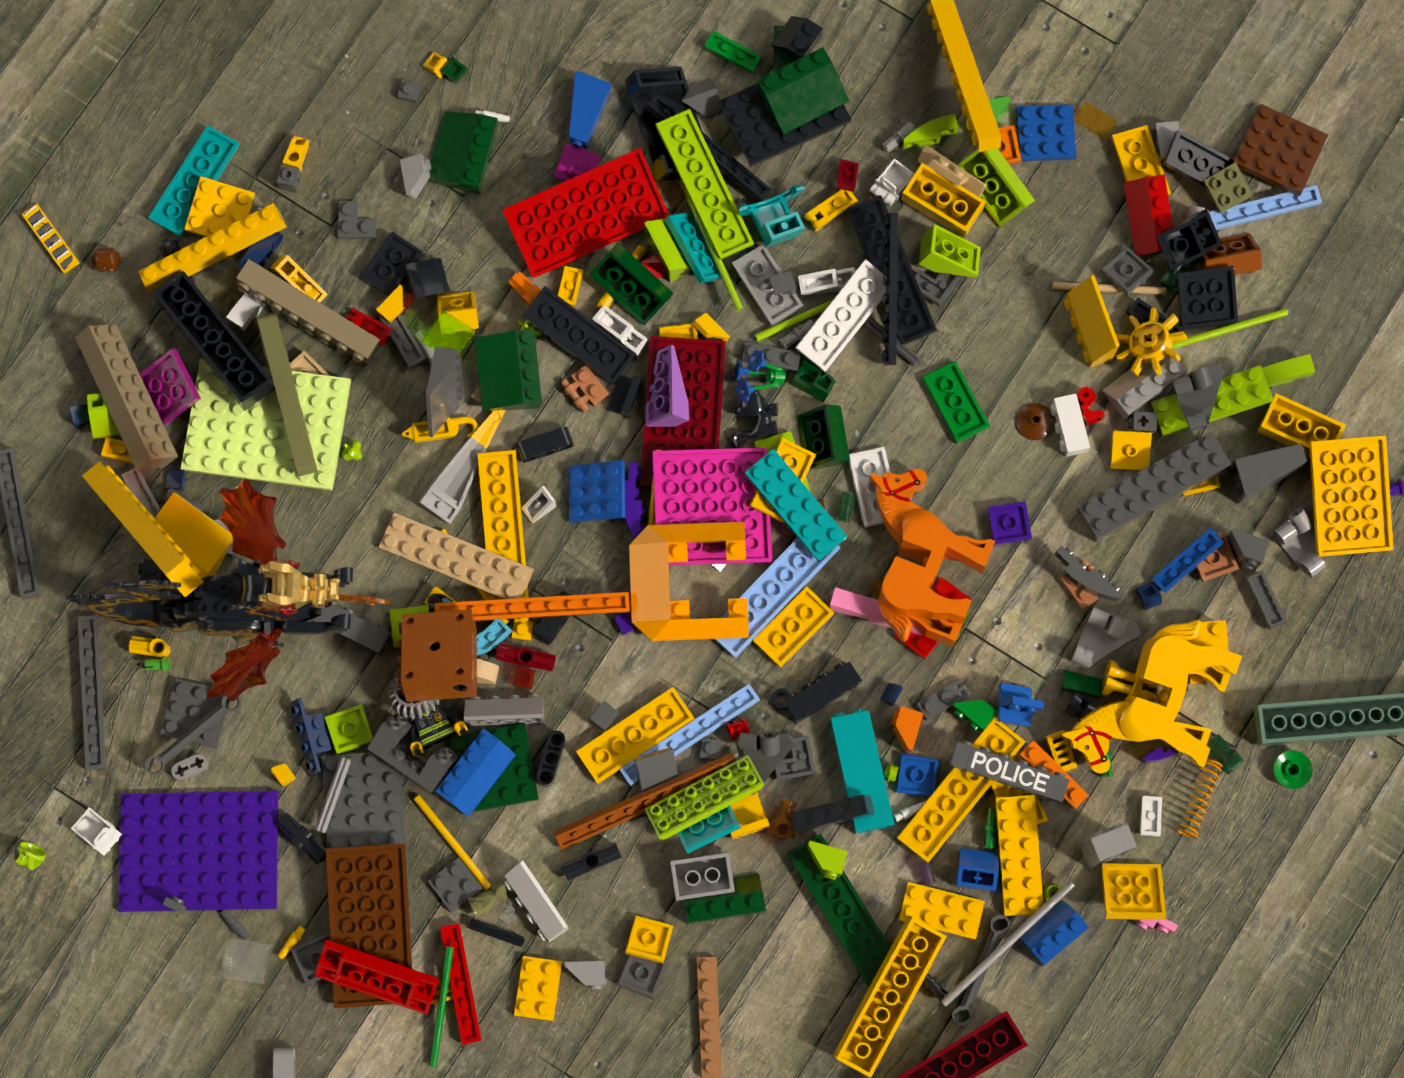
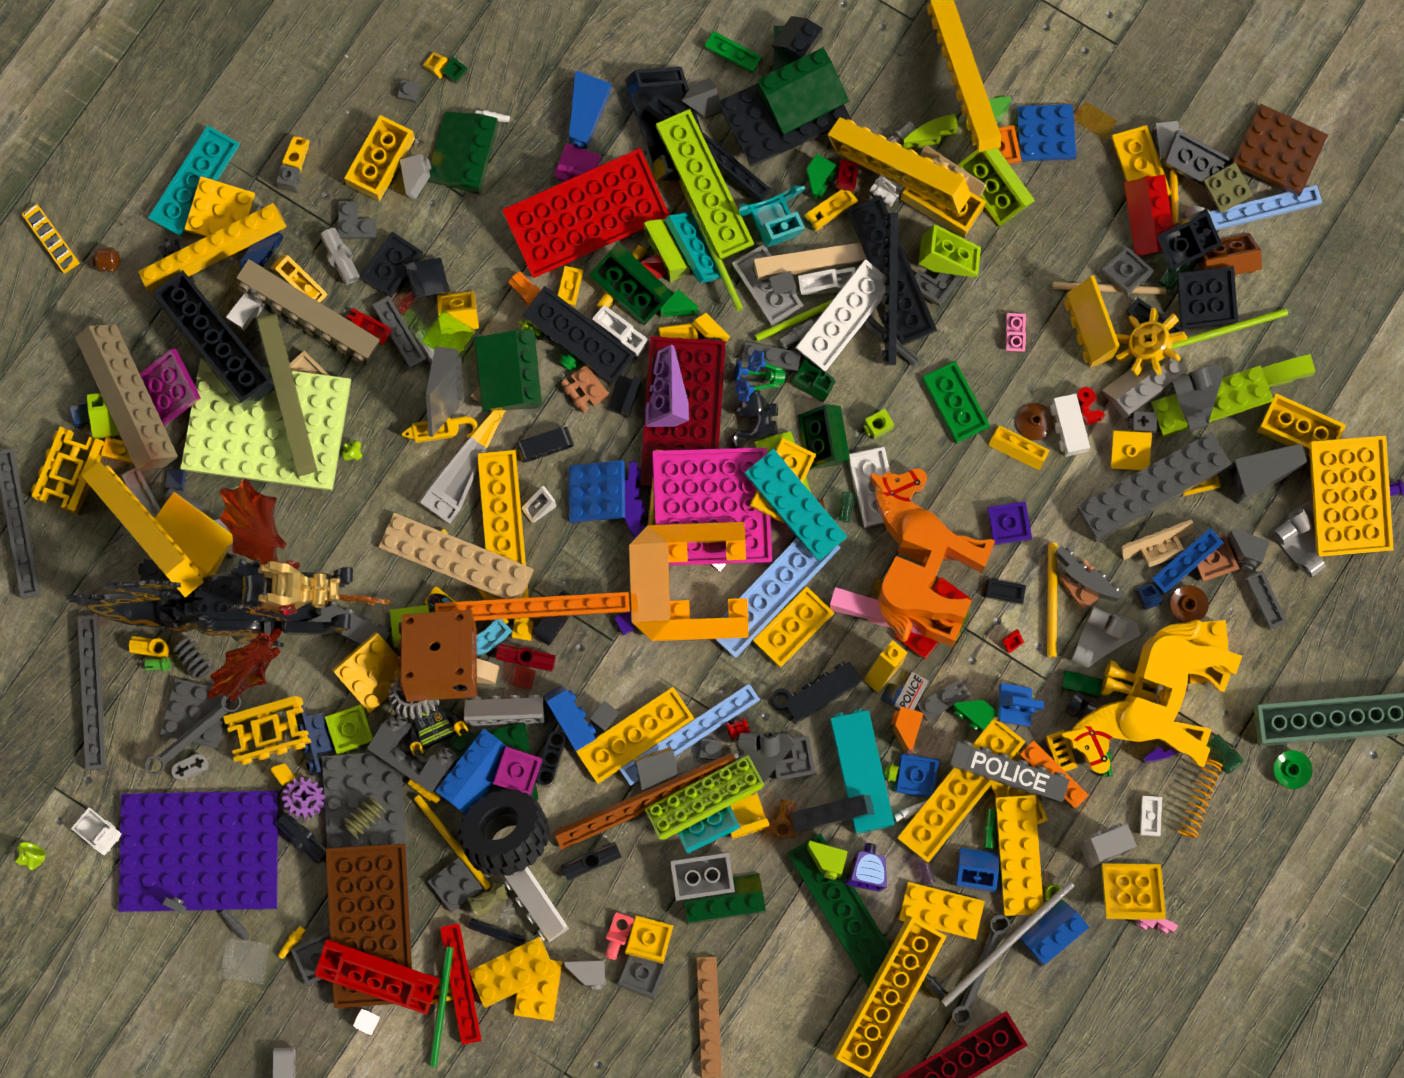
(52, 465): none -> yellow fence
(192, 659): none -> dark grey piece
(264, 715): none -> yellow fence
(294, 799): none -> medium lavender gear
(332, 795): light grey axle -> none
(339, 256): none -> light grey piece
(363, 816): none -> olive piece
(366, 1021): none -> slope
(369, 671): none -> yellow plate
(379, 158): none -> yellow brick
(392, 305): yellow tile -> none
(428, 795): none -> yellow animal
(512, 972): none -> yellow plate
(515, 850): none -> black tyre
(517, 770): none -> magenta plate
(568, 361): none -> green plate
(570, 717): none -> blue wedge
(617, 936): none -> coral bracket
(679, 305): none -> green slope
(808, 261): none -> tan slope
(818, 174): none -> green slope
(868, 870): none -> torso
(882, 417): none -> lime brick
(885, 666): none -> yellow slope
(899, 164): none -> yellow brick
(911, 692): none -> light grey tile
(1005, 591): none -> black tile
(1012, 640): none -> red slope
(1015, 332): none -> bright pink slope
(1018, 447): none -> yellow slope
(1052, 602): none -> yellow piece
(1160, 545): none -> tan bracket
(1174, 197): none -> yellow bar
(1192, 595): none -> reddish brown dish

